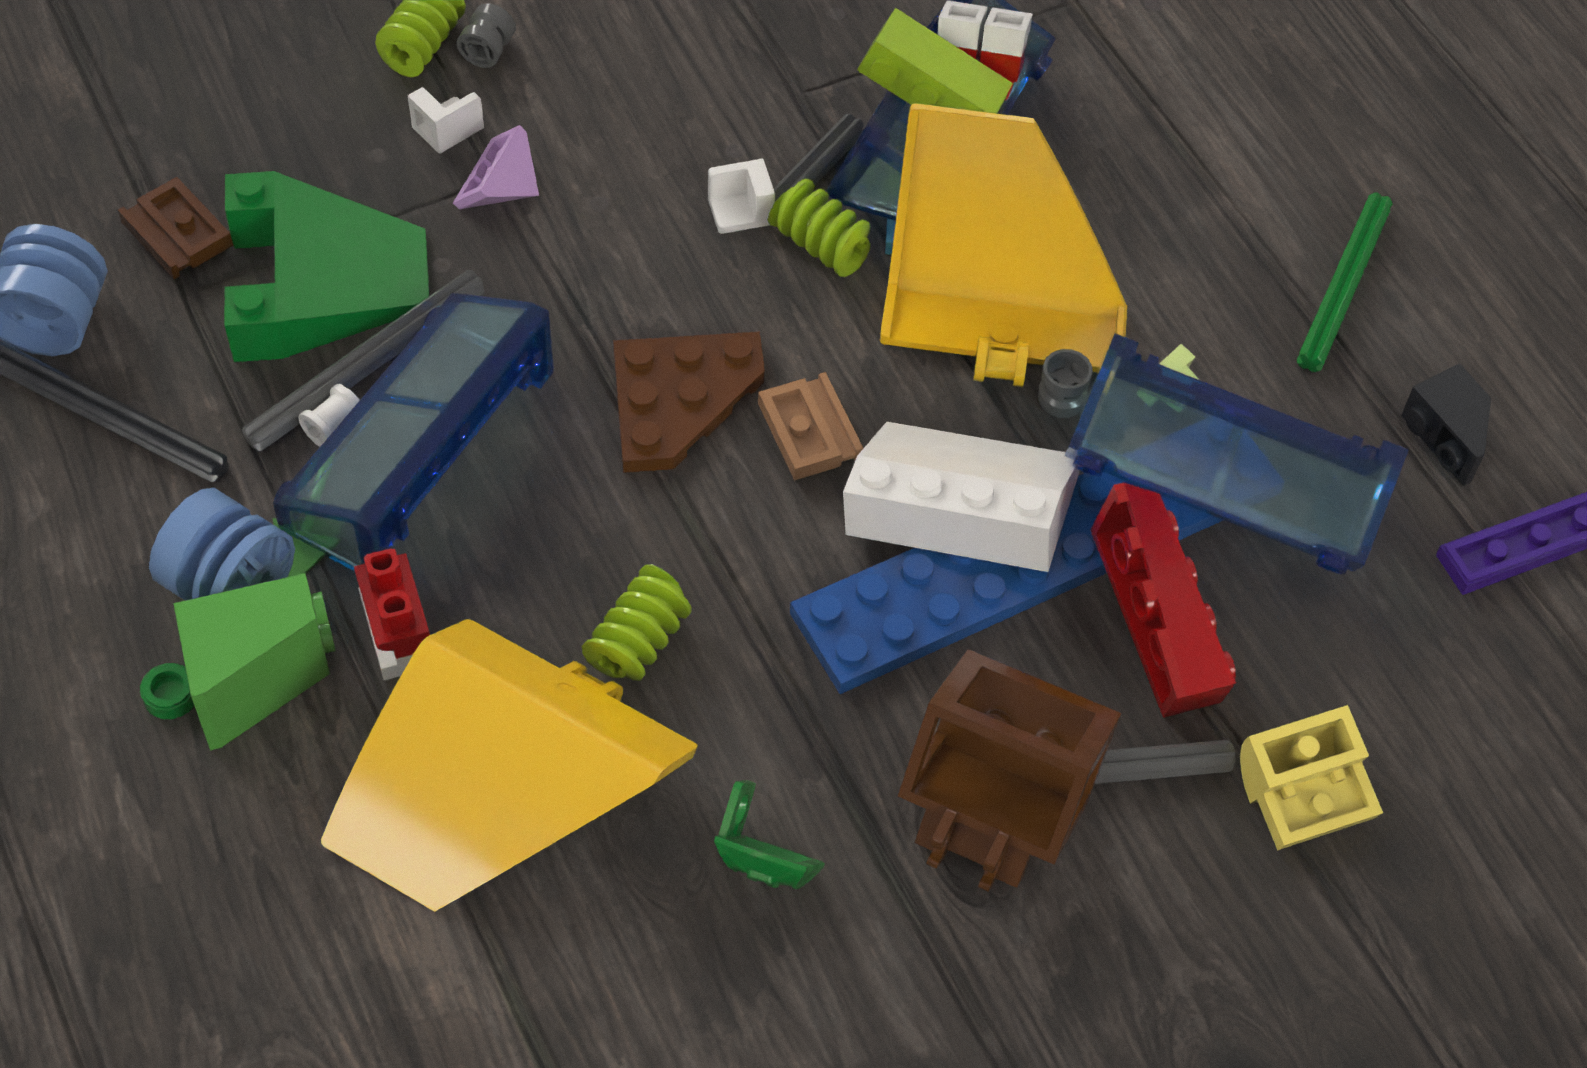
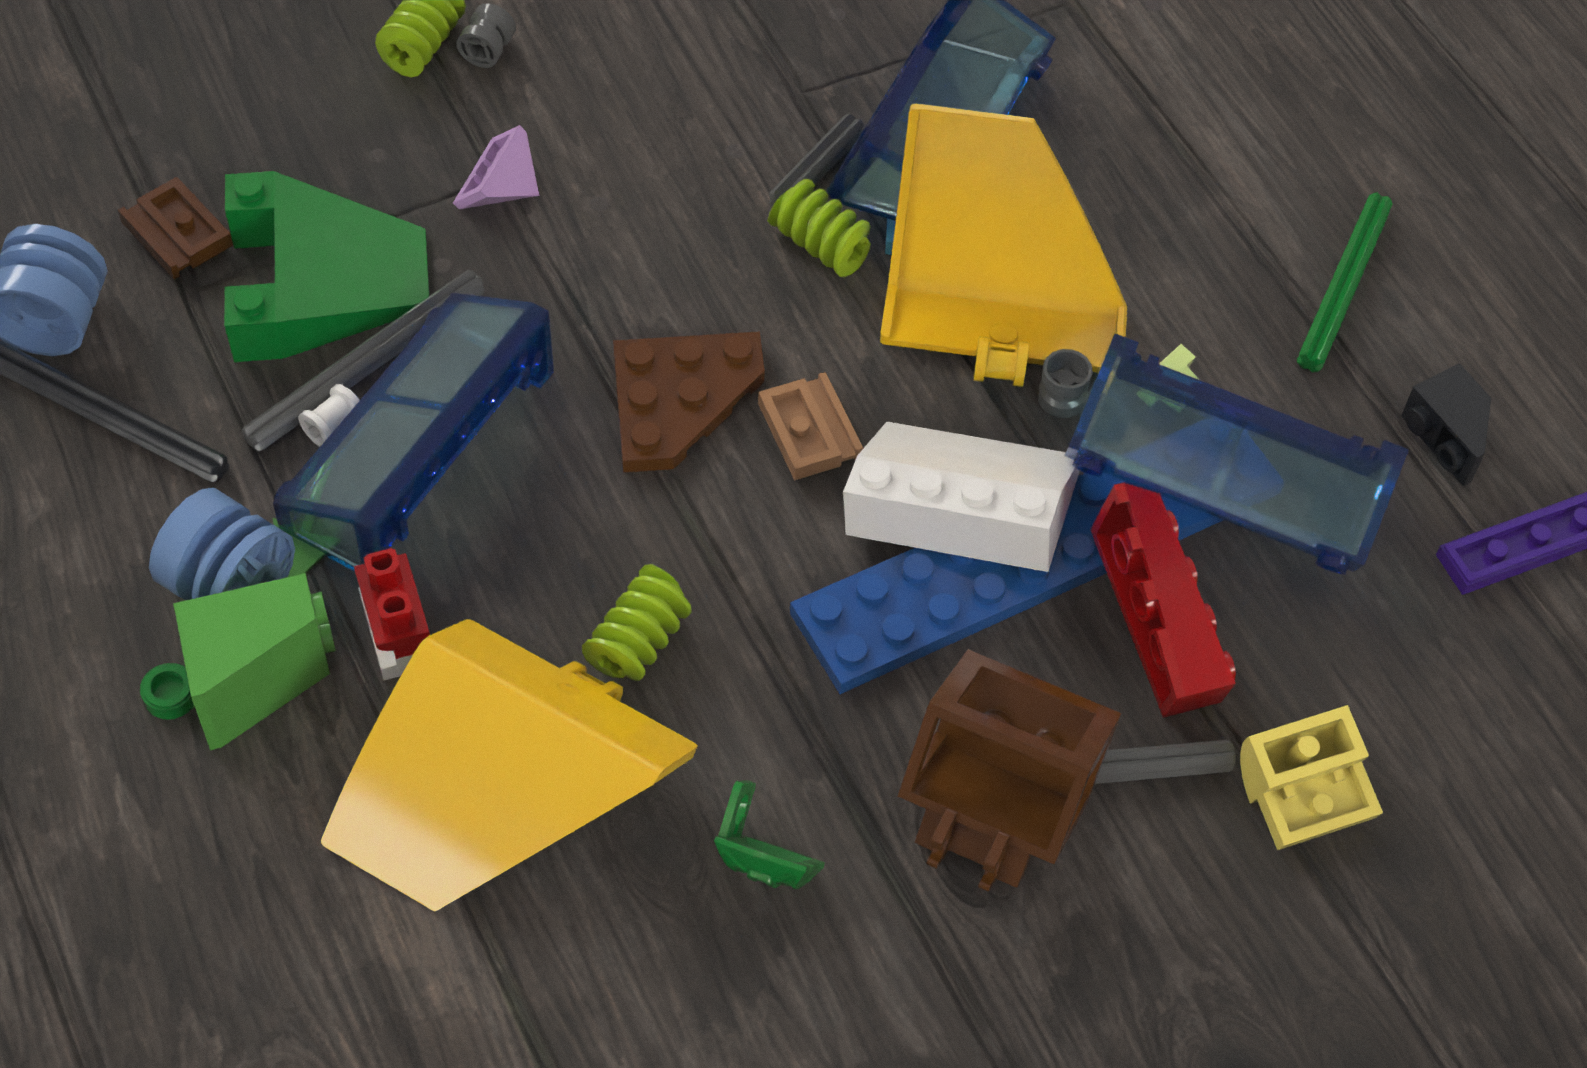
(447, 122): white panel -> none
(740, 195): white panel -> none
(930, 69): lime brick -> none
(1003, 36): white hips -> none

